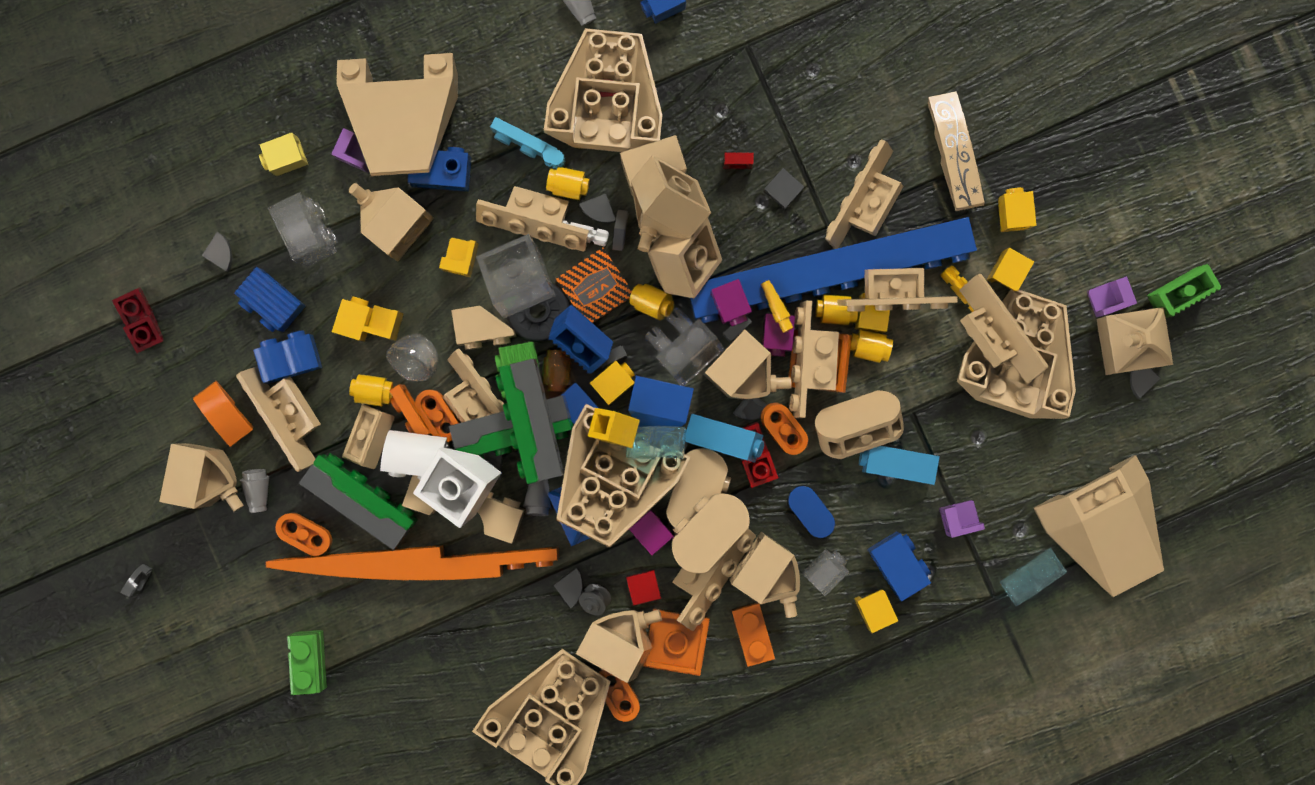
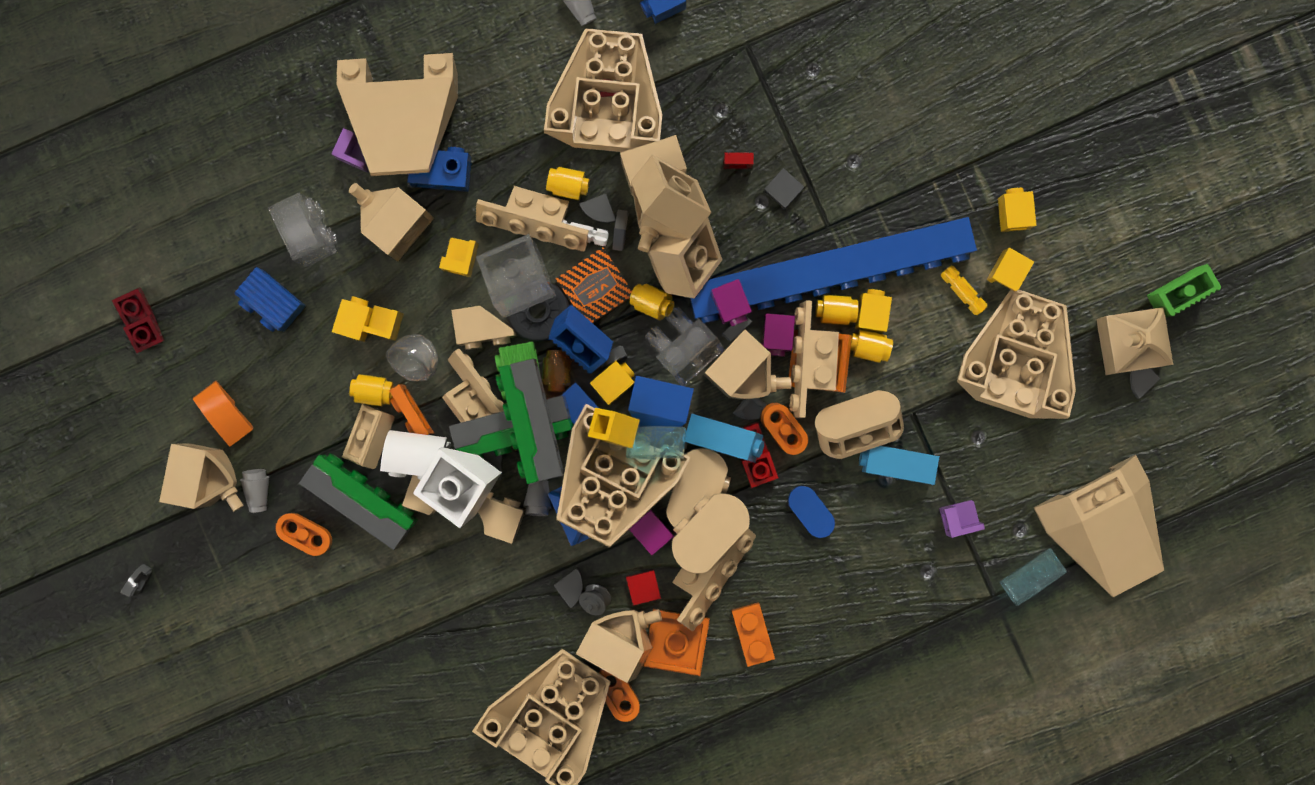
(219, 252): dark grey tile -> none
(282, 154): light yellow brick -> none
(284, 413): tan bracket -> none
(287, 358): blue brick -> none
(307, 662): bright green brick -> none
(416, 563): orange slope -> none
(435, 417): orange plate -> none
(529, 144): medium azure hinge -> none
(769, 574): tan piece -> none
(777, 307): yellow animal -> none
(826, 571): clear brick -> none
(869, 199): tan bracket -> none
(876, 611): yellow panel -> none
(893, 287): tan bracket -> none
(899, 565): blue brick -> none
(956, 151): tan slope -> none
(998, 332): tan bracket -> none
(1111, 297): medium lavender panel -> none

